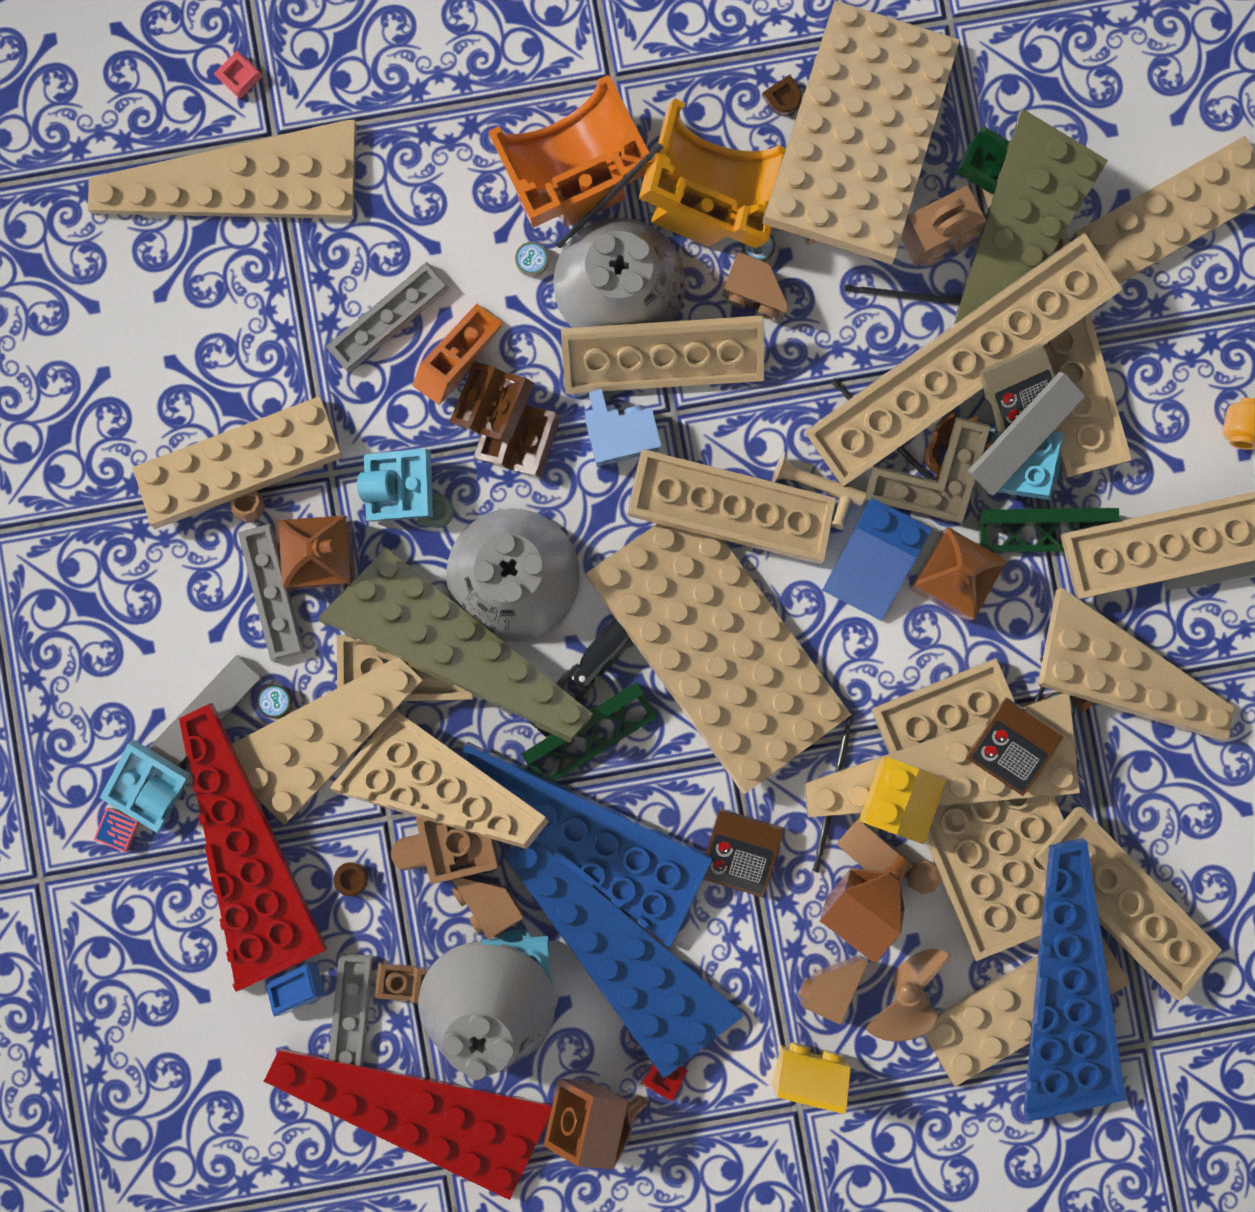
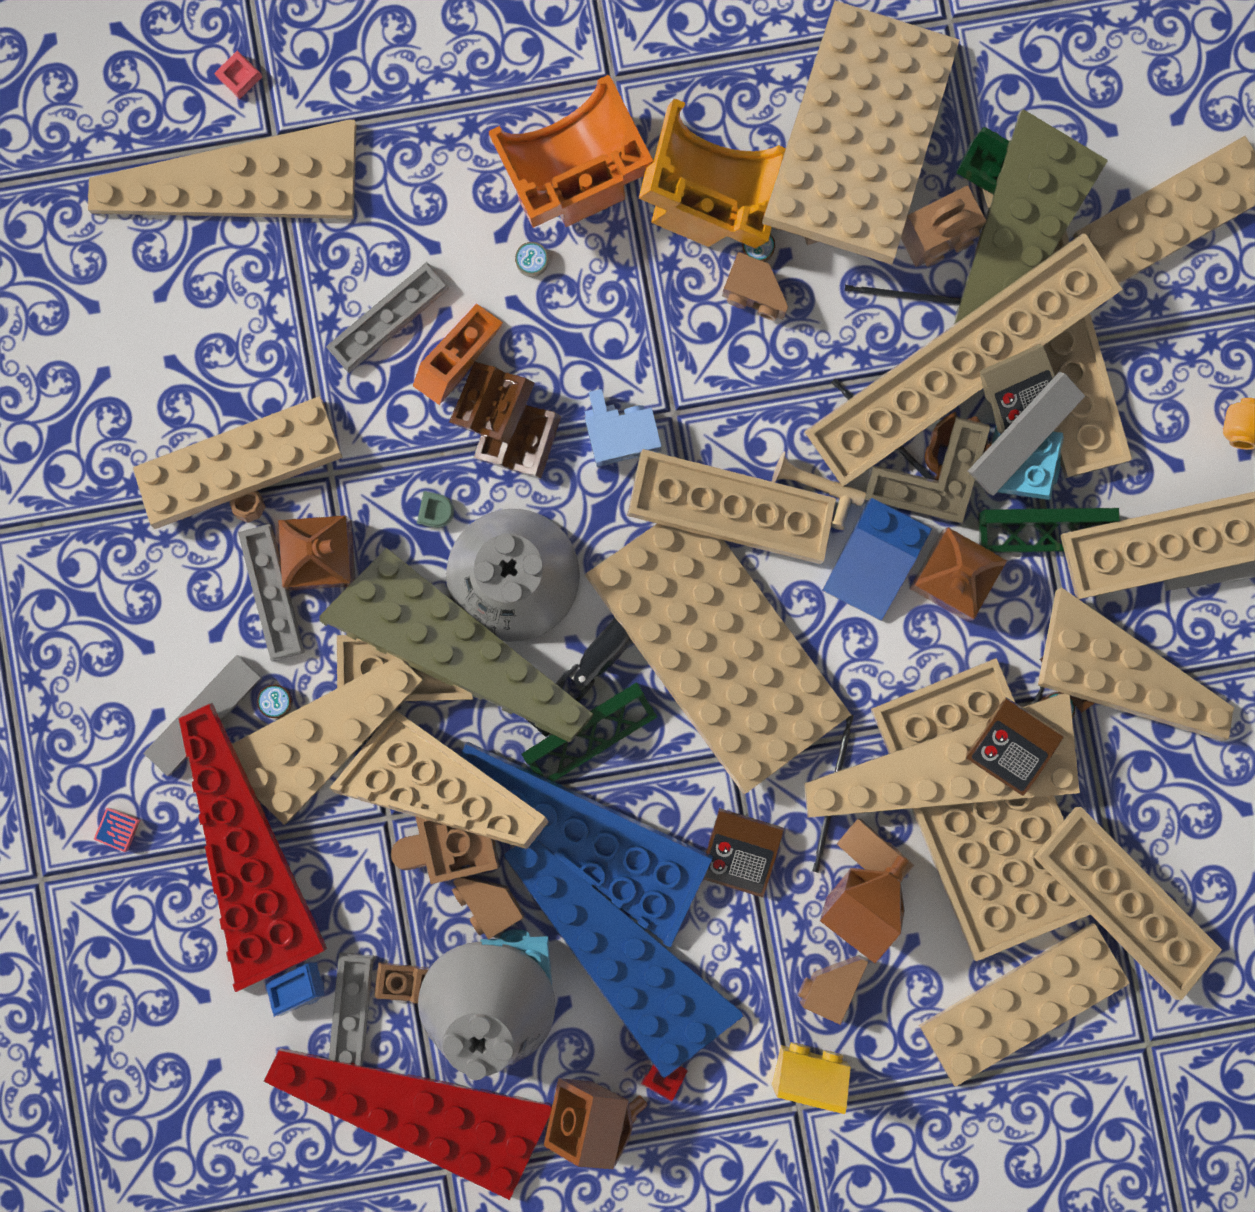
(145, 786): medium azure plate -> none
(351, 879): reddish brown tile -> none
(397, 485): medium azure plate -> none
(593, 292): light grey cone -> none
(609, 195): black piece -> none
(663, 354): tan plate -> none
(783, 97): reddish brown tile -> none
(902, 800): yellow slope -> none
(911, 1012): medium nougat piece -> none
(923, 877): medium nougat tile -> none
(1073, 1025): blue wing -> none

